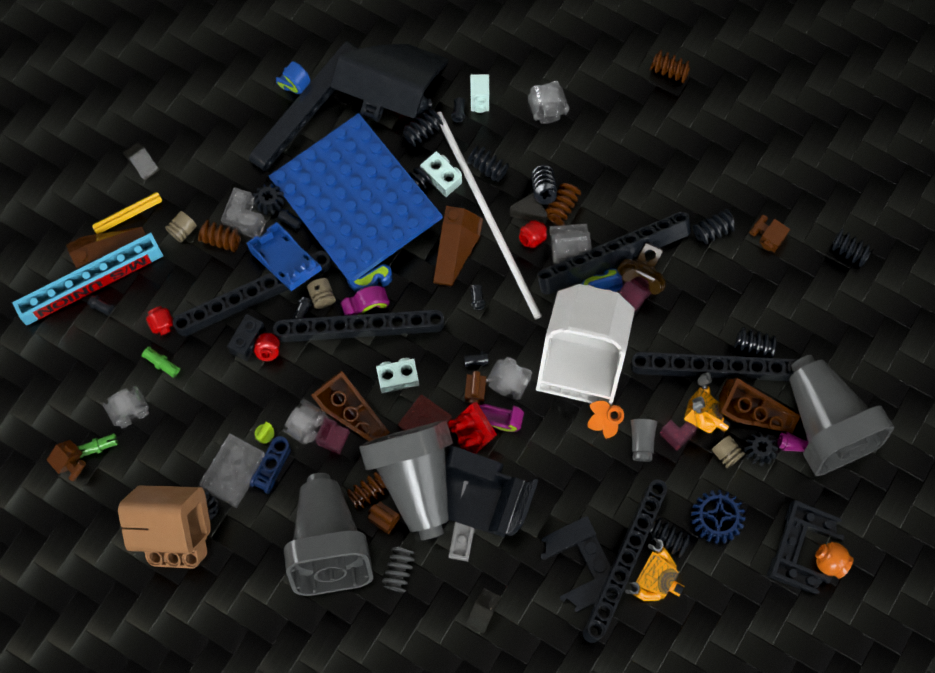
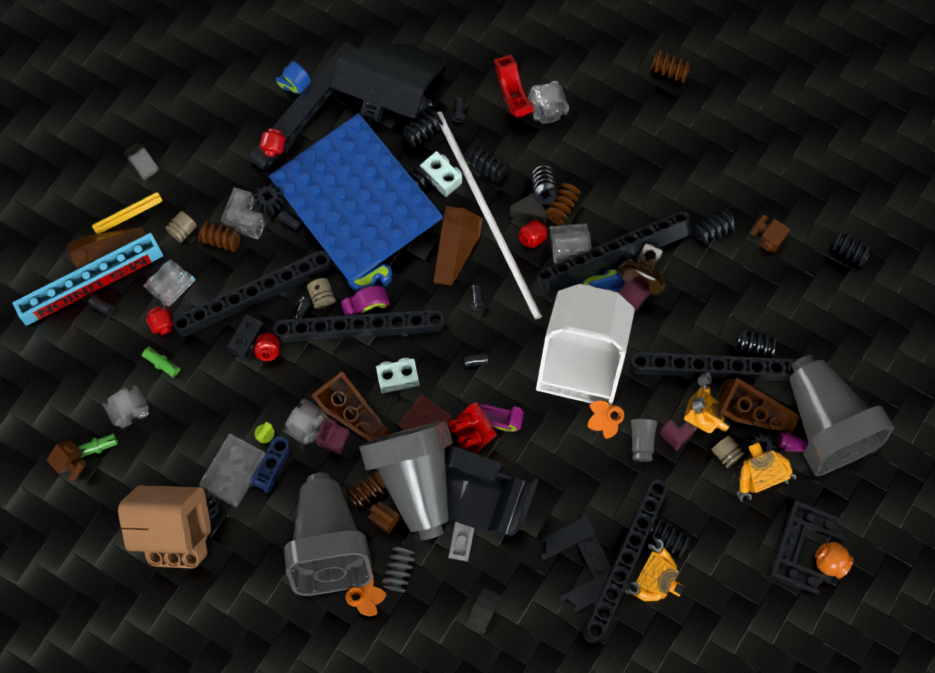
(169, 283): none -> clear brick
(272, 142): none -> red head
(283, 256): blue piece -> none
(368, 598): none -> orange plate
(475, 388): reddish brown brick -> none
(479, 93): light aqua brick -> none
(509, 378): clear brick -> none
(511, 86): none -> red arch
(726, 516): dark blue gear -> none
(763, 471): none -> light orange torso

